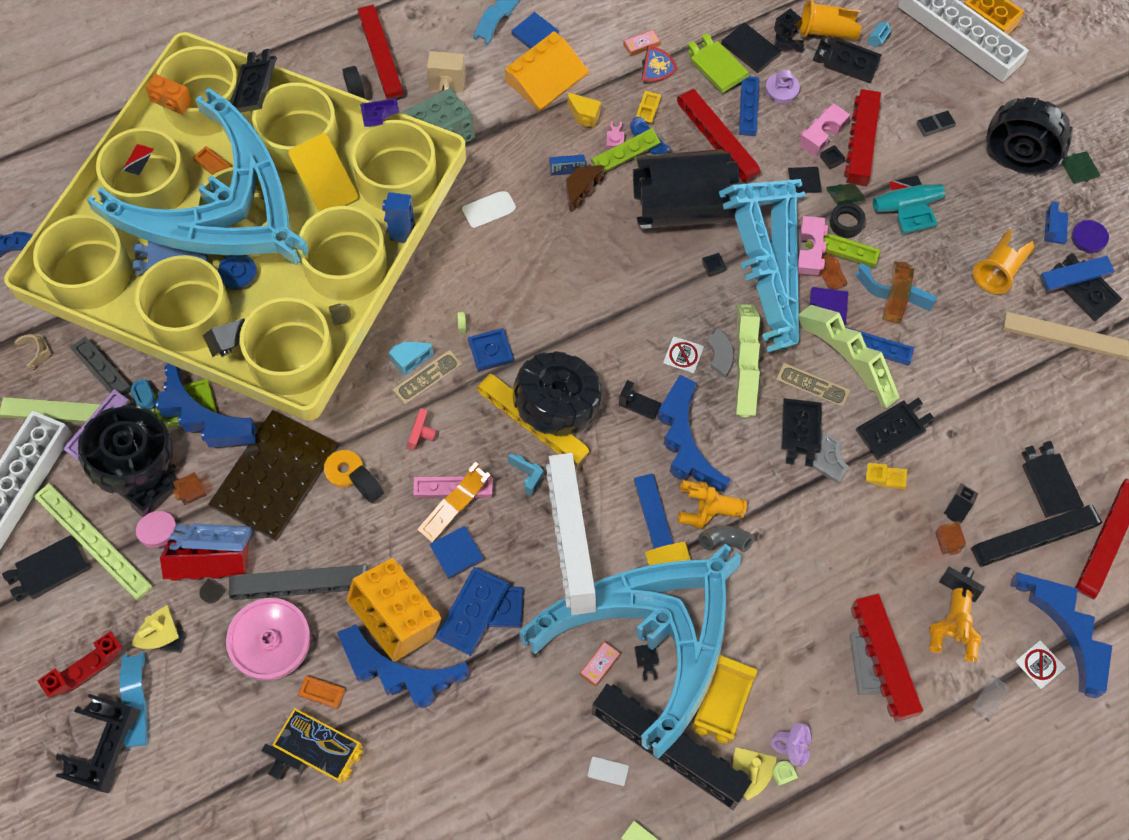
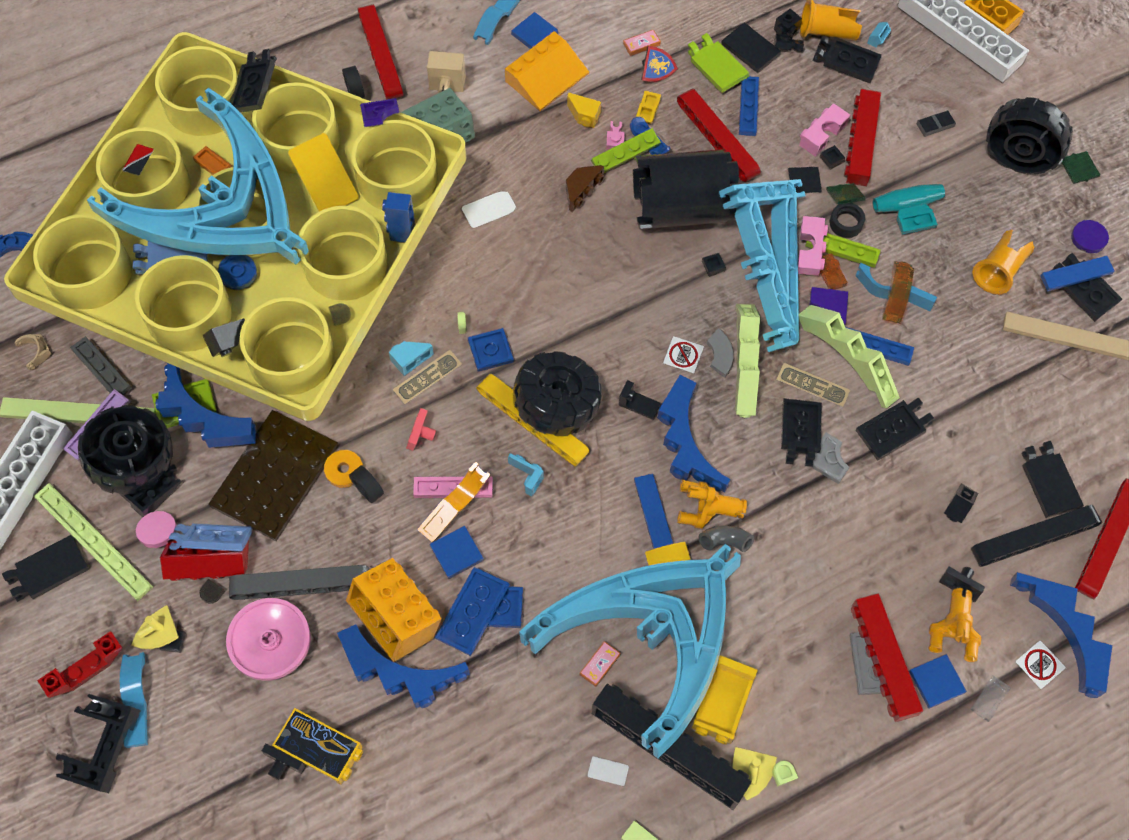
(143, 394): dark azure tile -> none
(168, 94): orange brick -> none
(188, 489): clear orange brick -> none
(321, 692): orange tile -> none
(566, 164): blue panel -> none
(570, 535): white brick -> none
(646, 659): black plate -> none
(782, 87): lavender tile -> none
(796, 743): lavender tile -> none
(886, 477): yellow slope -> none
(904, 183): sticker -> none
(937, 681): none -> blue tile
(950, 538): clear orange brick -> none
(1055, 225): blue panel -> none

